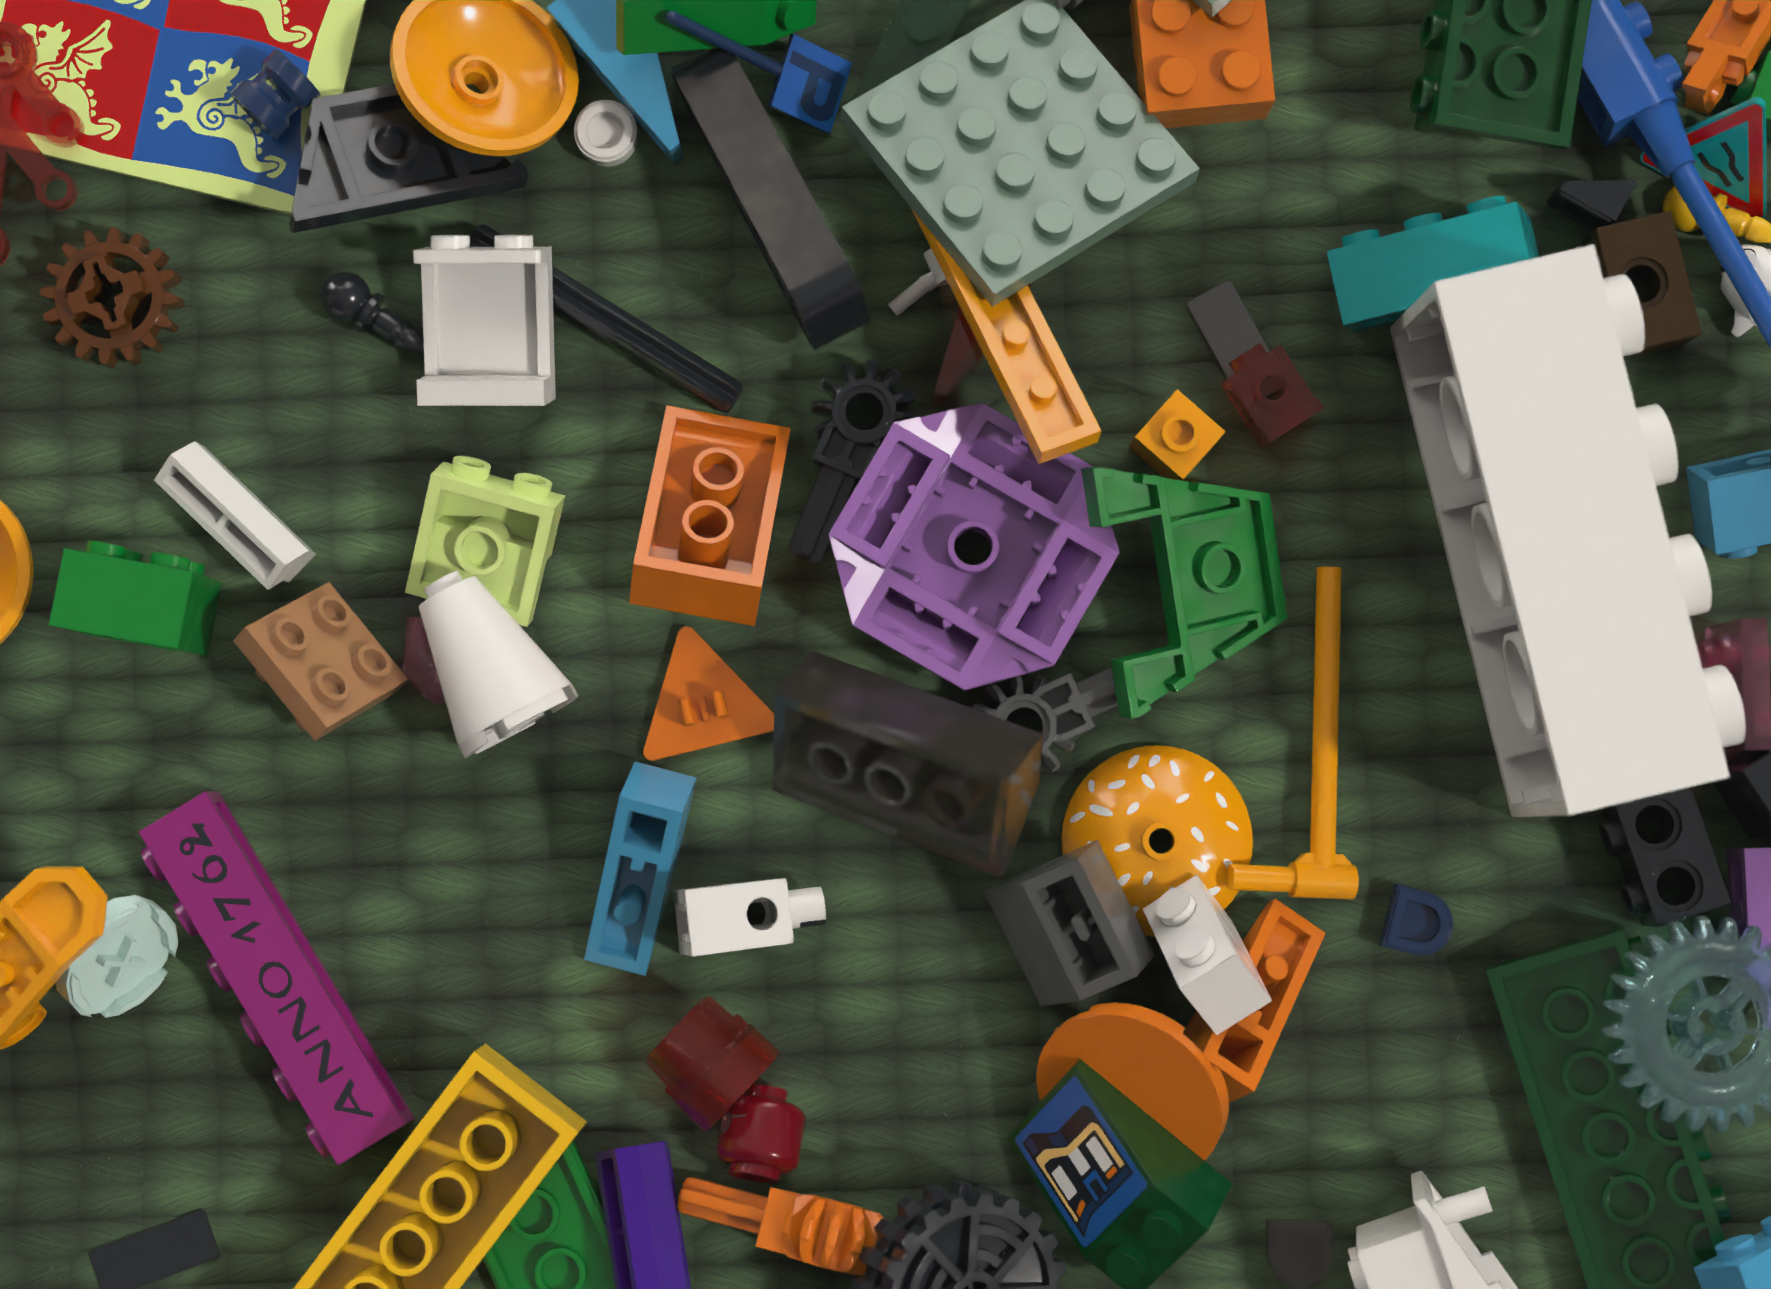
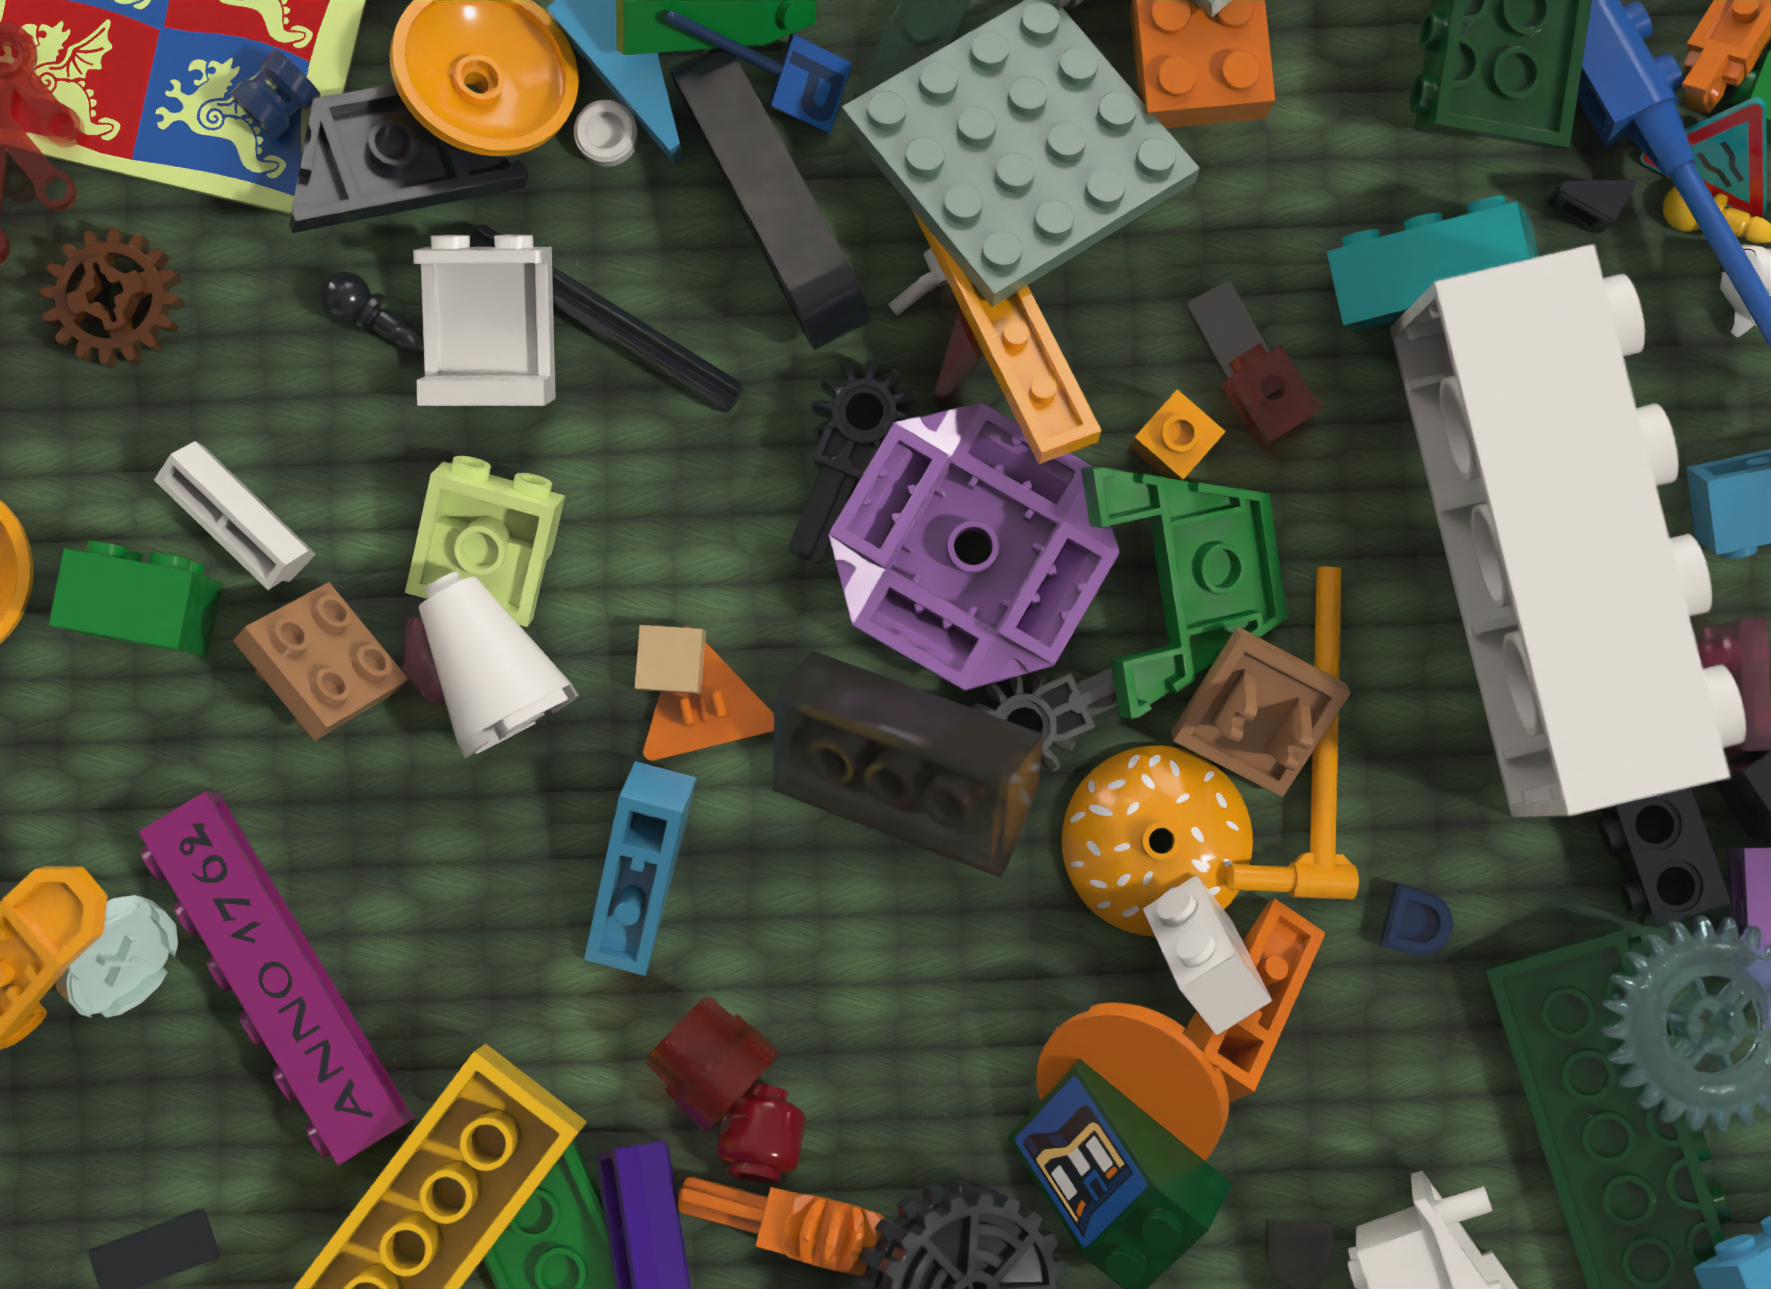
(670, 659): none -> tan tile
(709, 516): orange slope -> none
(717, 922): white torso -> none
(1071, 926): dark grey slope -> none
(1260, 711): none -> medium nougat plate
(1653, 253): dark brown brick -> none

